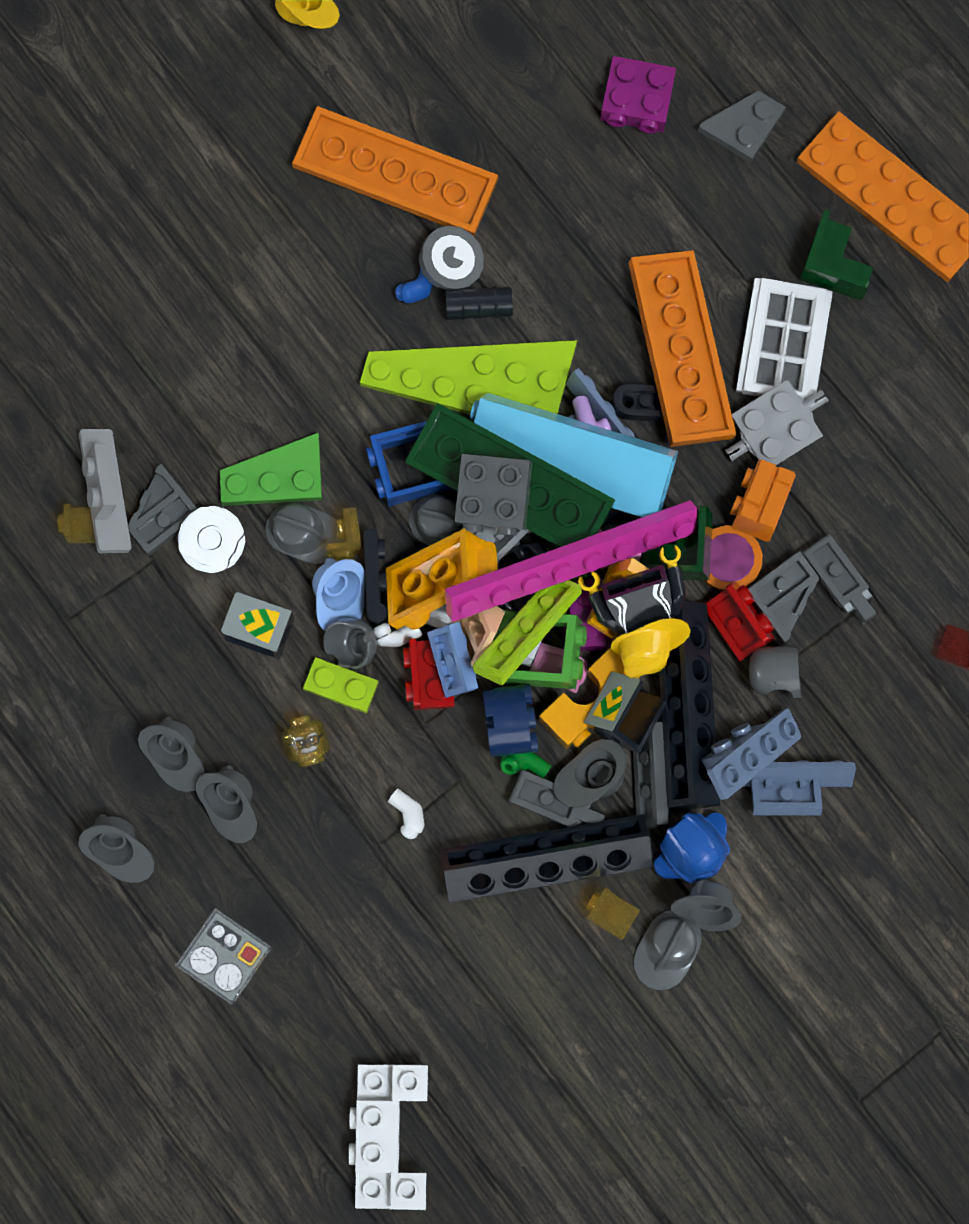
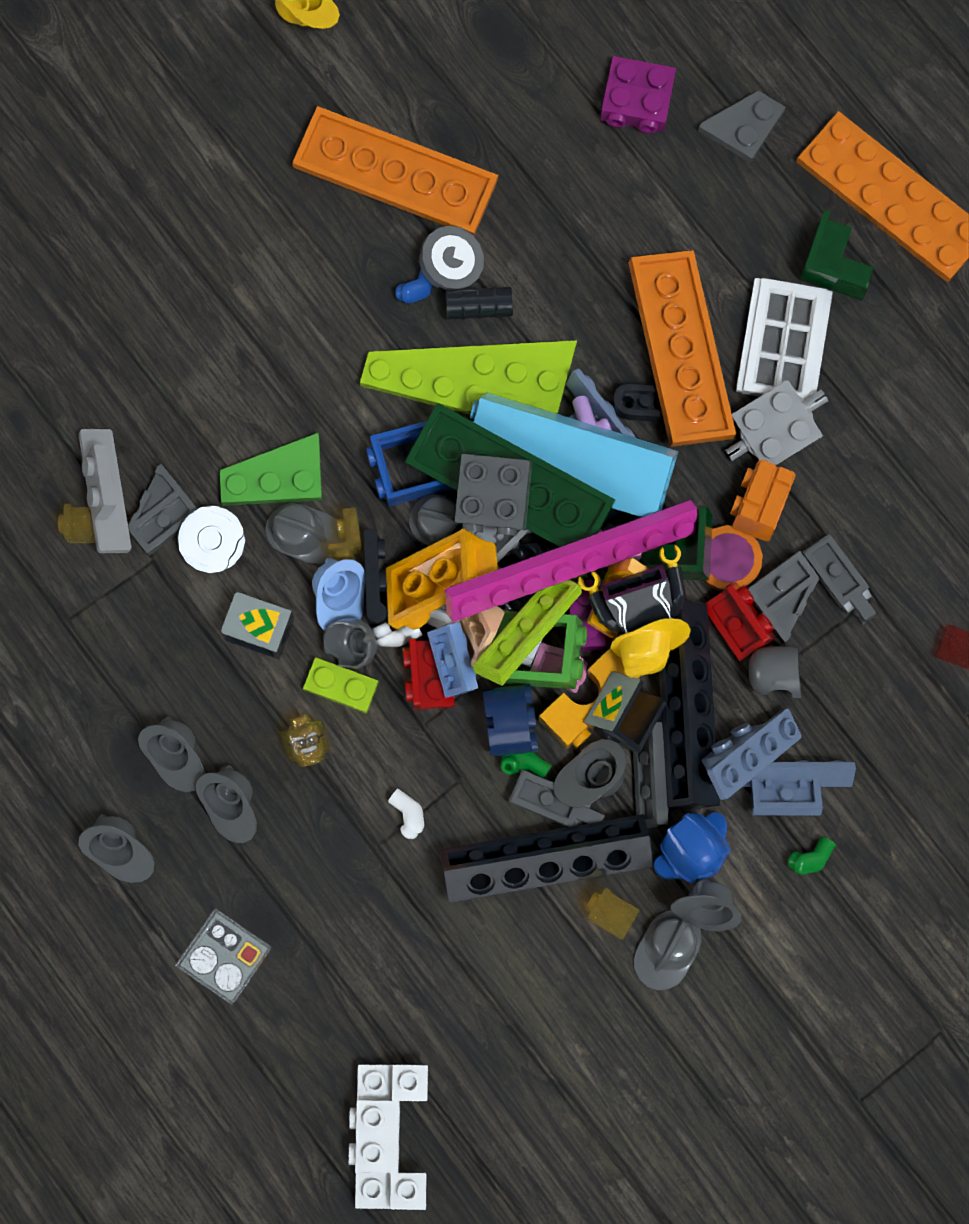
(811, 861): none -> green arm

